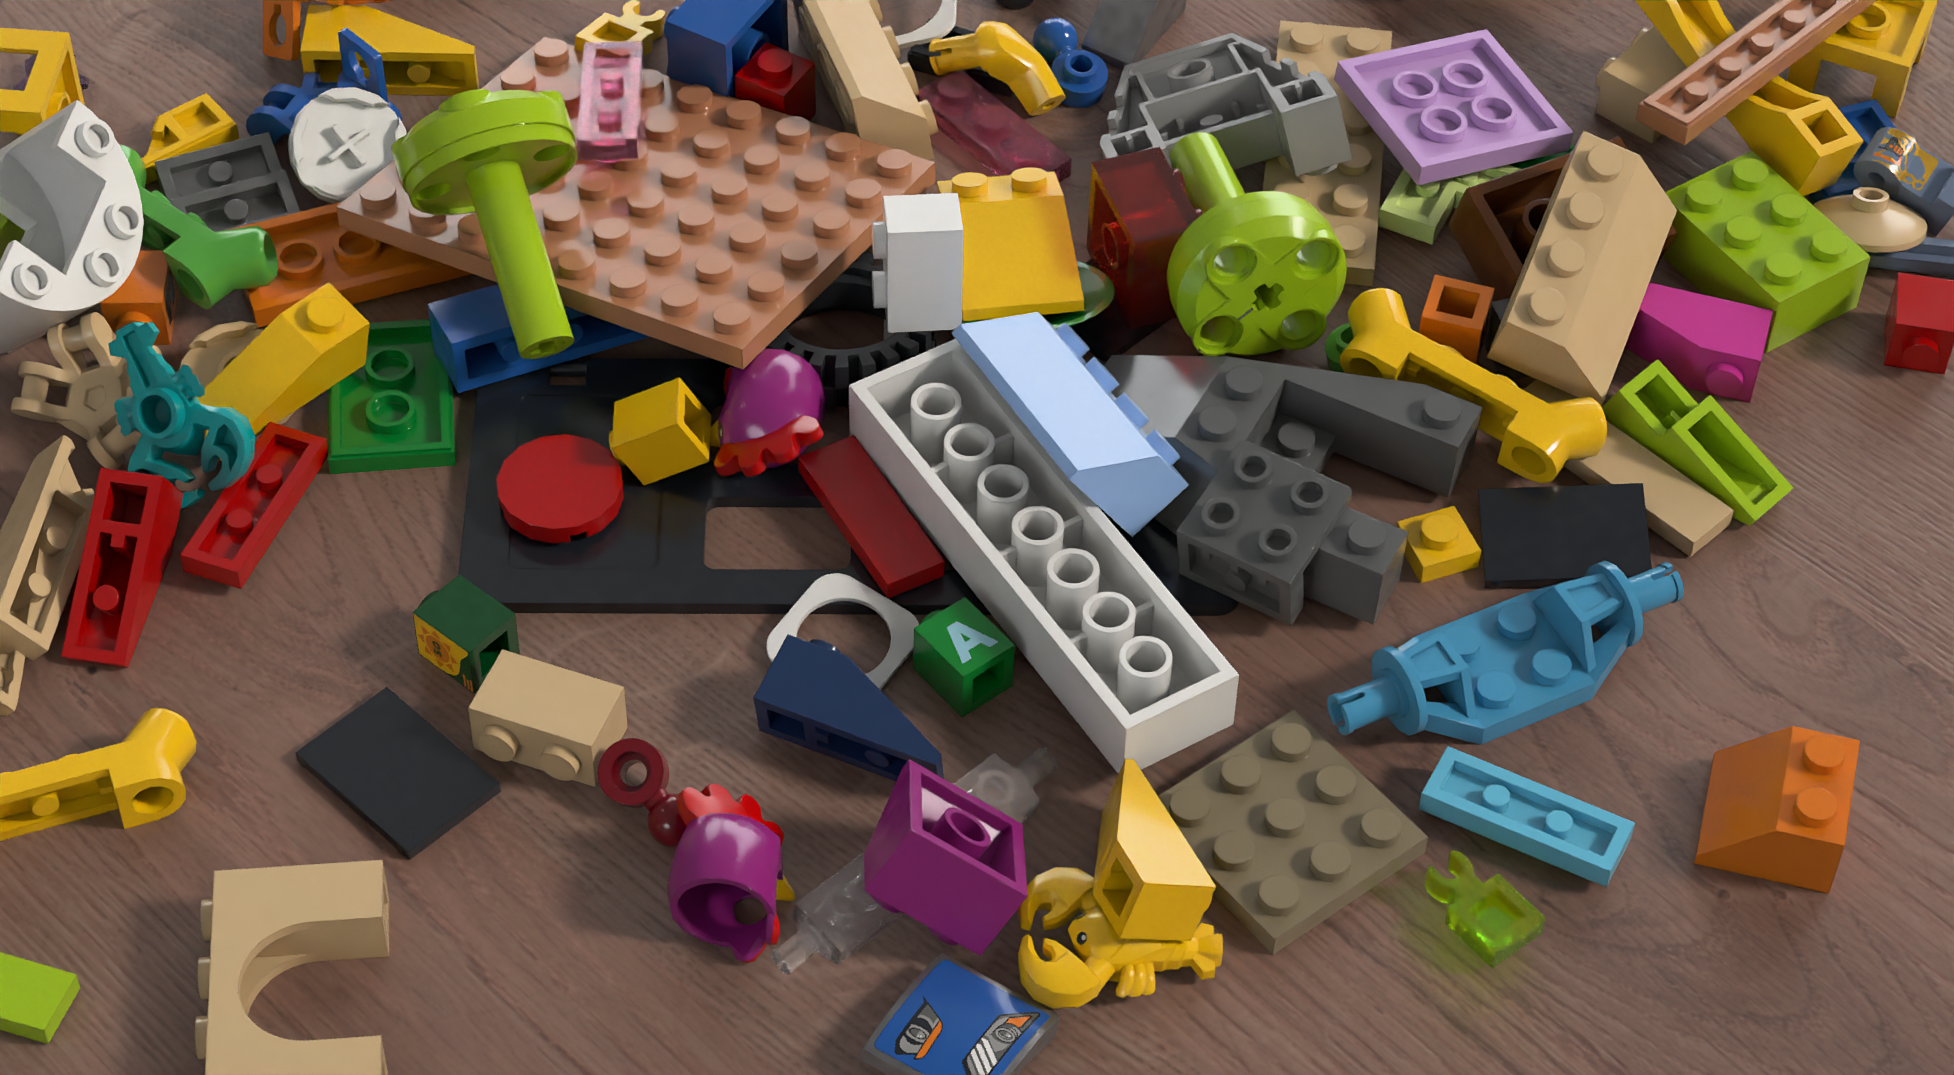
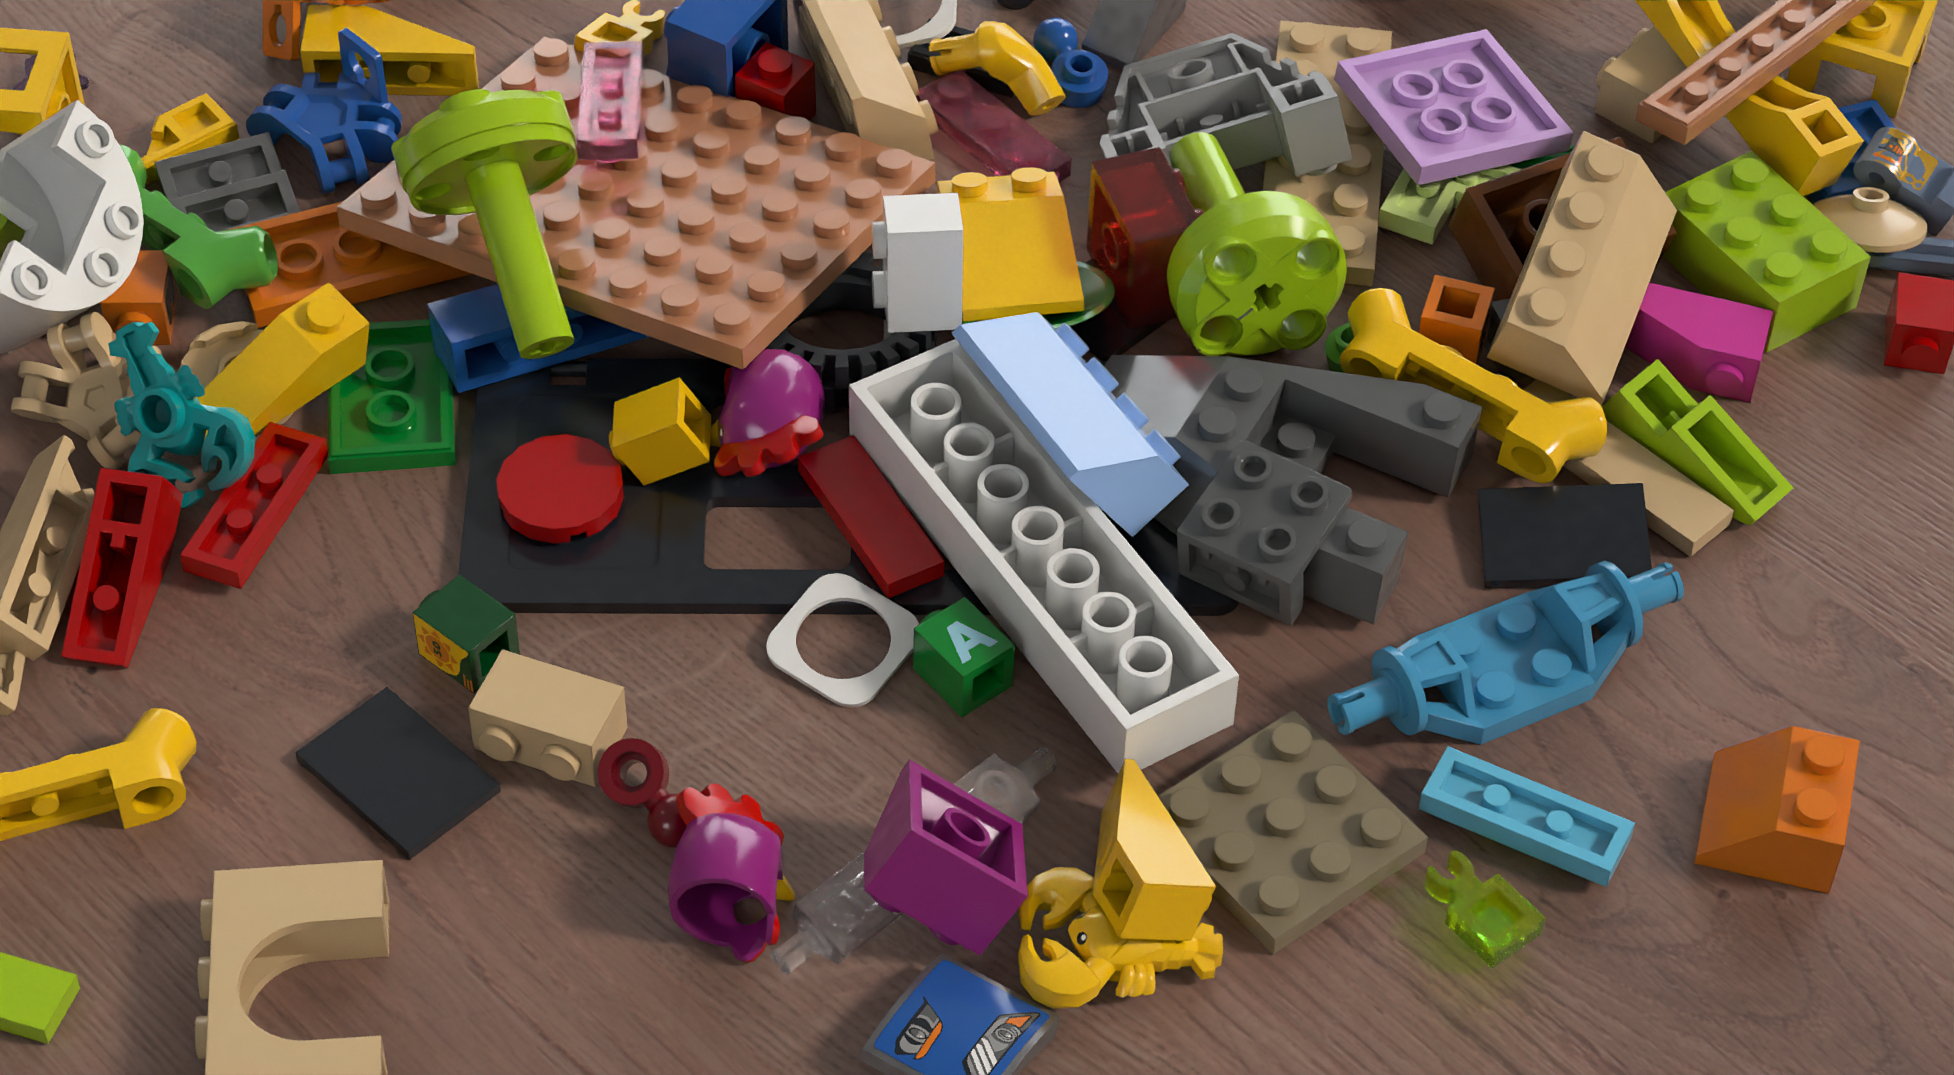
(342, 141): white tile -> none
(833, 708): dark blue slope -> none
(1439, 544): yellow plate -> none

